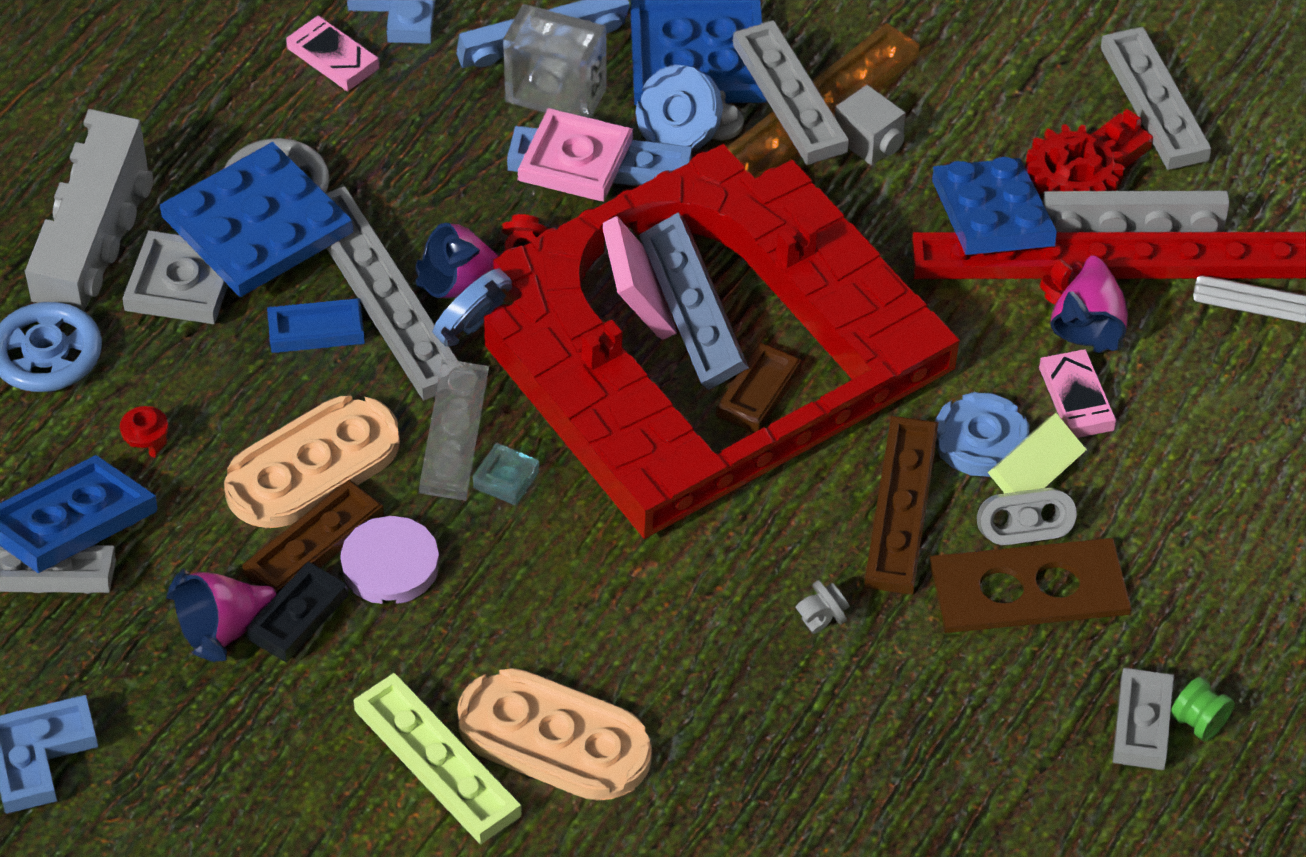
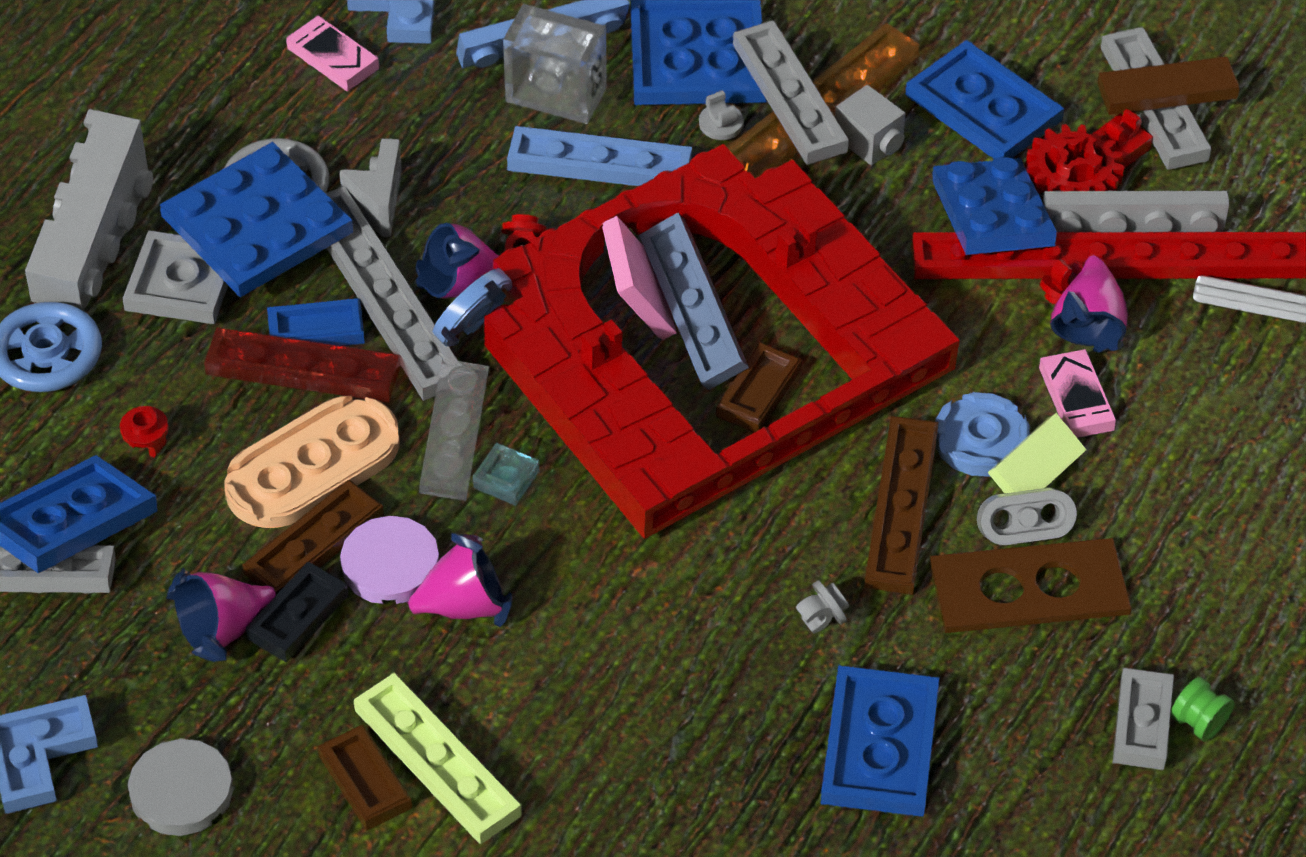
(180, 787): none -> light grey tile
(302, 364): none -> clear red plate
(364, 777): none -> reddish brown tile
(378, 188): none -> light grey slope
(463, 585): none -> dark pink hat
(554, 734): light nougat tile -> none
(575, 154): bright pink tile -> none
(679, 107): medium blue tile -> none
(880, 741): none -> blue plate
(984, 101): none -> blue plate
(1168, 85): none -> reddish brown tile

